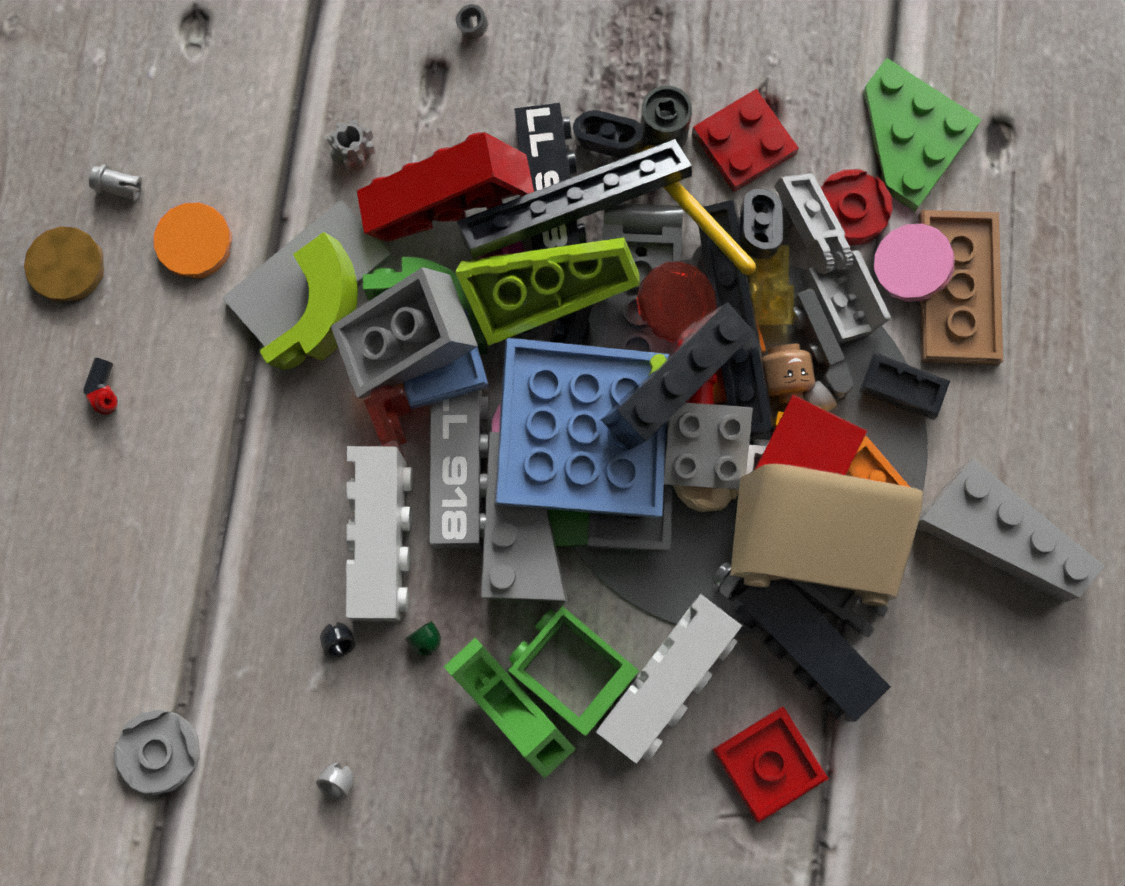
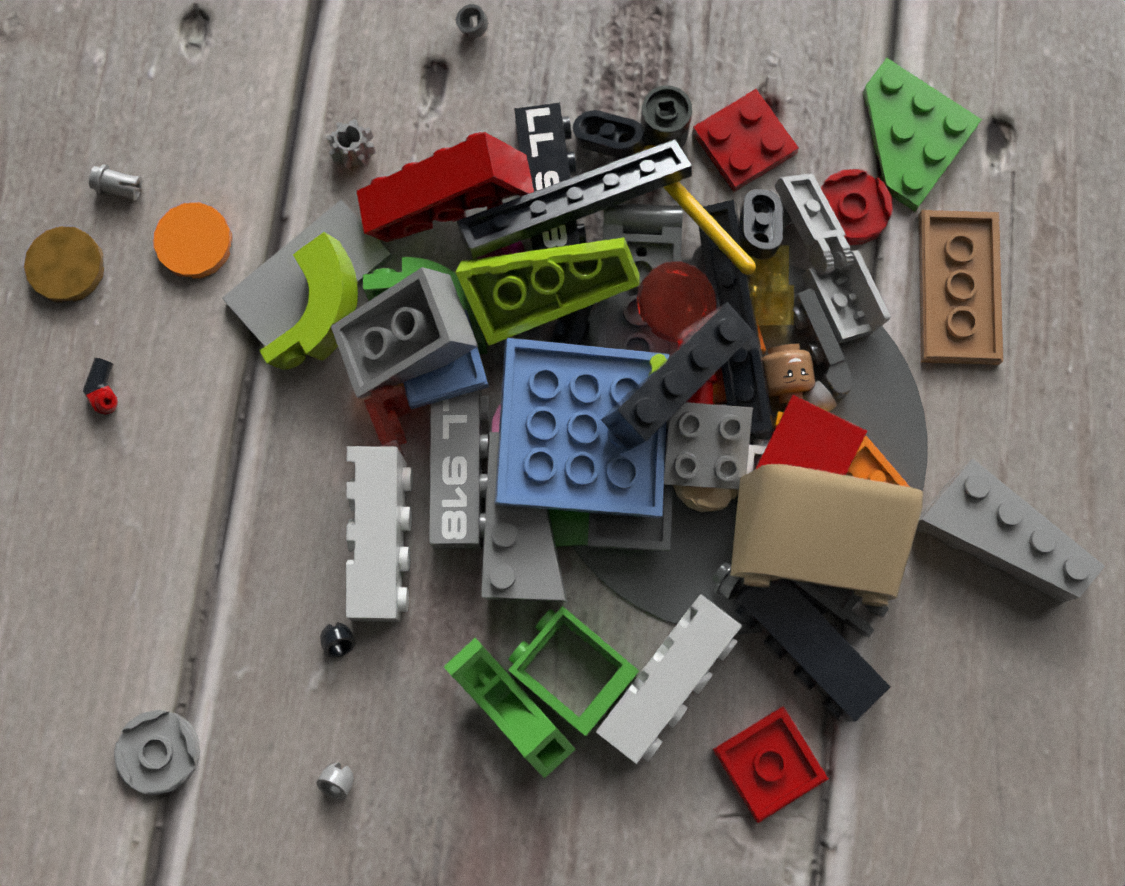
(425, 639): dark green hinge -> none
(904, 386): black plate -> none
(914, 262): bright pink tile -> none

